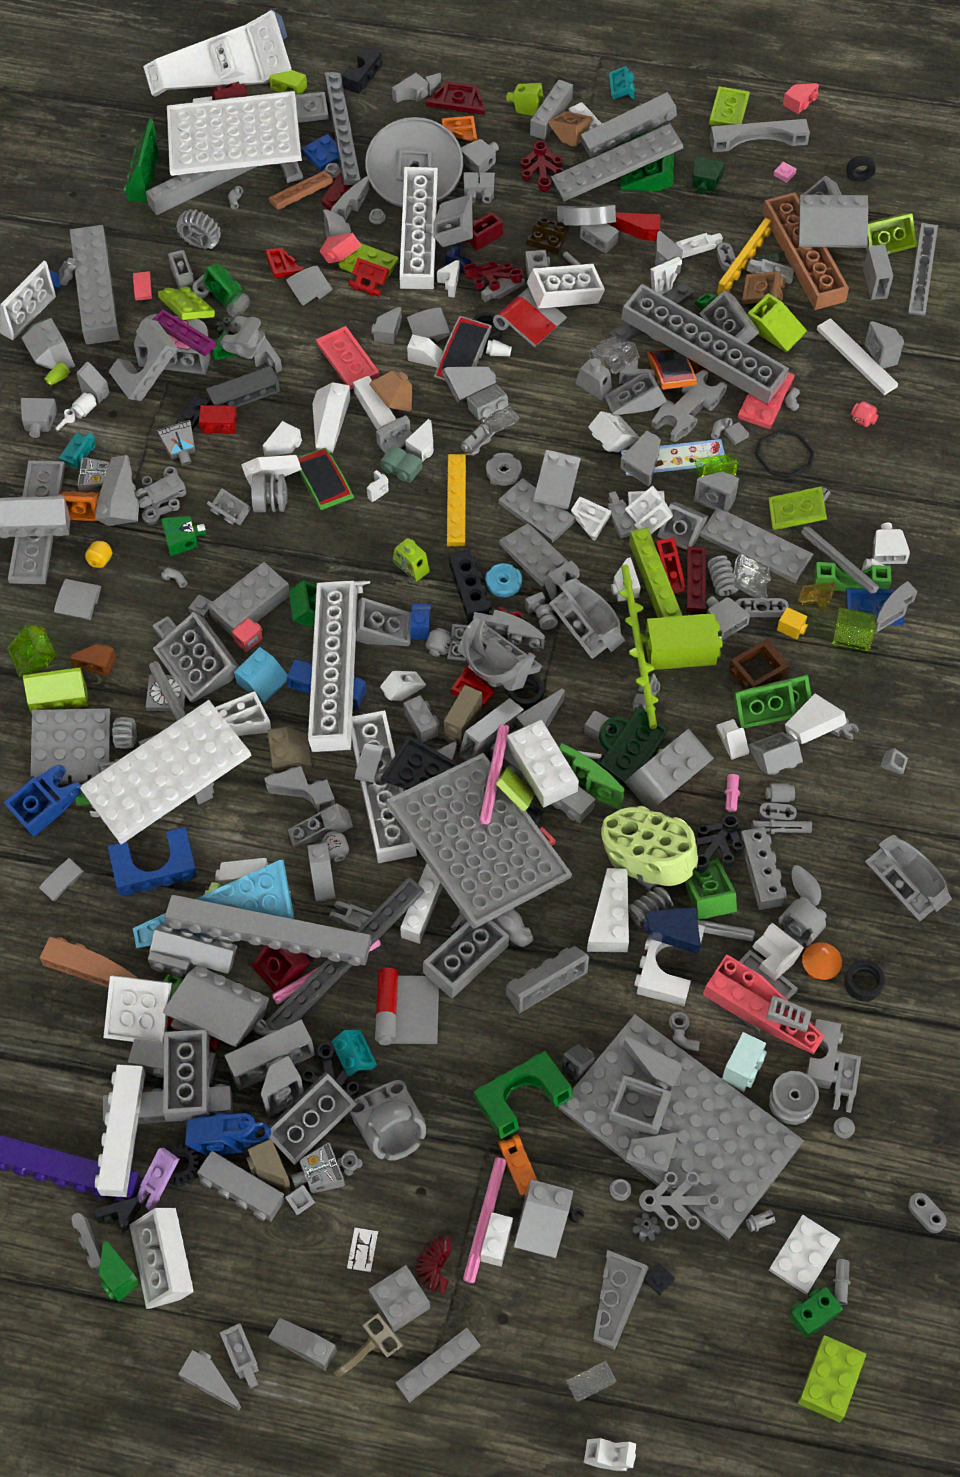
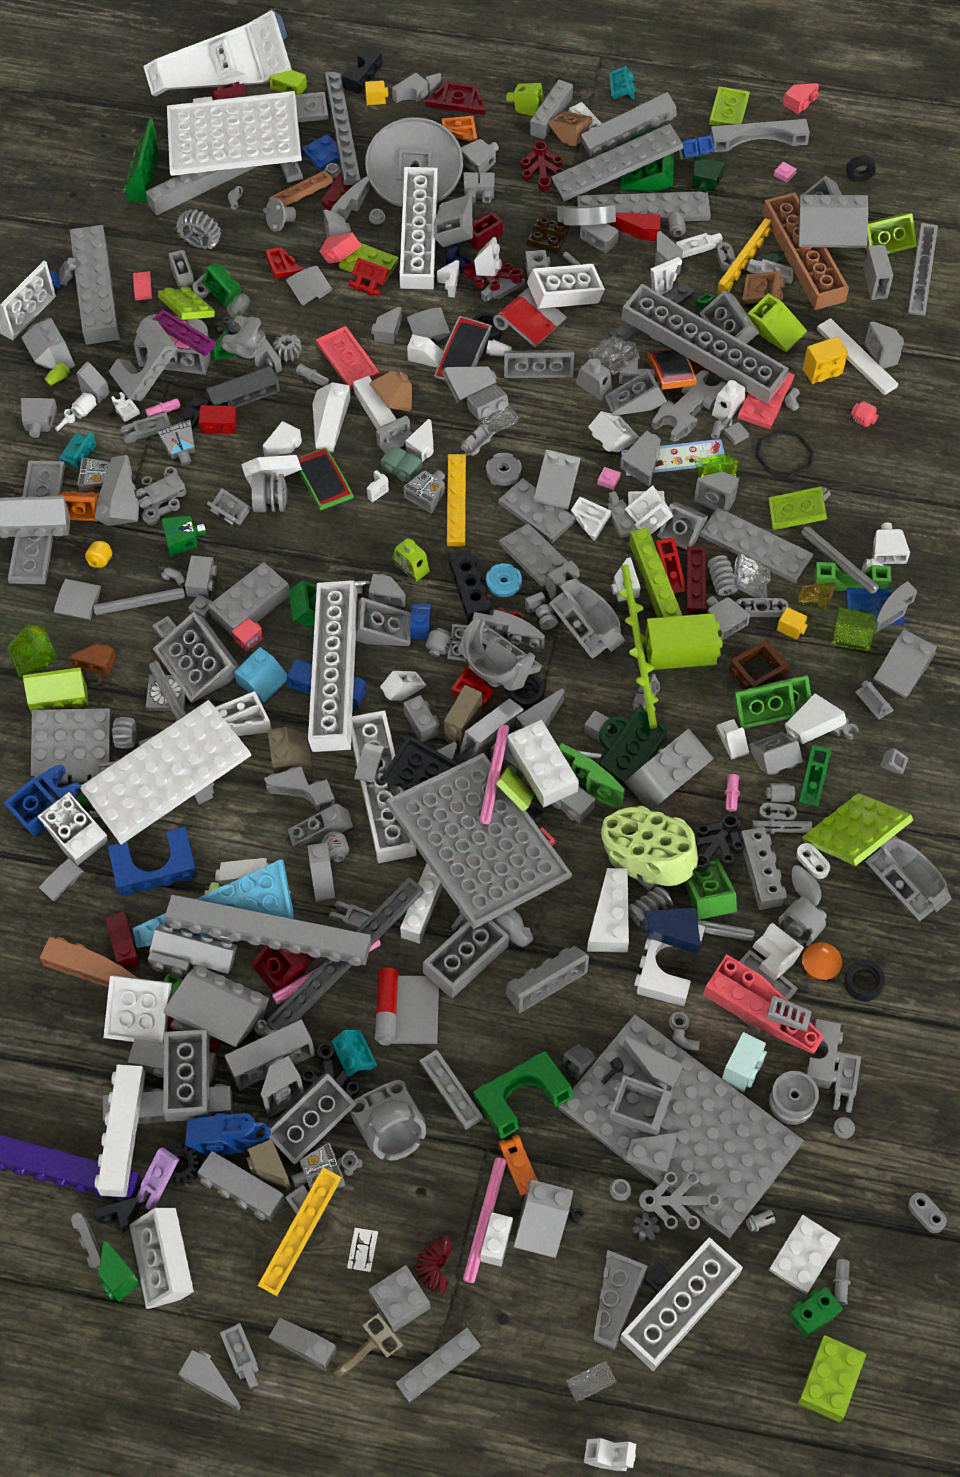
(73, 828): none -> white slope
(122, 941): none -> dark red slope
(125, 408): none -> white plate
(139, 601): none -> light grey axle
(144, 427): none -> light grey hinge
(163, 407): none -> bright pink axle
(200, 576): none -> light grey brick
(278, 214): none -> light grey piece
(287, 347): none -> light grey gear
(299, 1231): none -> yellow plate
(311, 375): none -> light grey axle
(376, 92): none -> yellow brick
(386, 591): none -> light grey slope
(425, 490): none -> light grey torso
(451, 1089): none -> light grey plate
(487, 261): none -> white slope
(538, 364): none -> light grey slope
(609, 478): none -> bright pink plate
(617, 1066): none -> black hand
(676, 225): none -> light grey brick
(681, 1304): none -> white brick
(692, 205): none -> light grey plate
(697, 147): none -> blue hips
(733, 396): none -> white torso
(814, 860): none -> white plate
(815, 775): none -> green slope
(825, 360): none -> yellow brick
(857, 829): none -> lime plate
(874, 700): none -> light grey hinge
(905, 663): none -> light grey slope

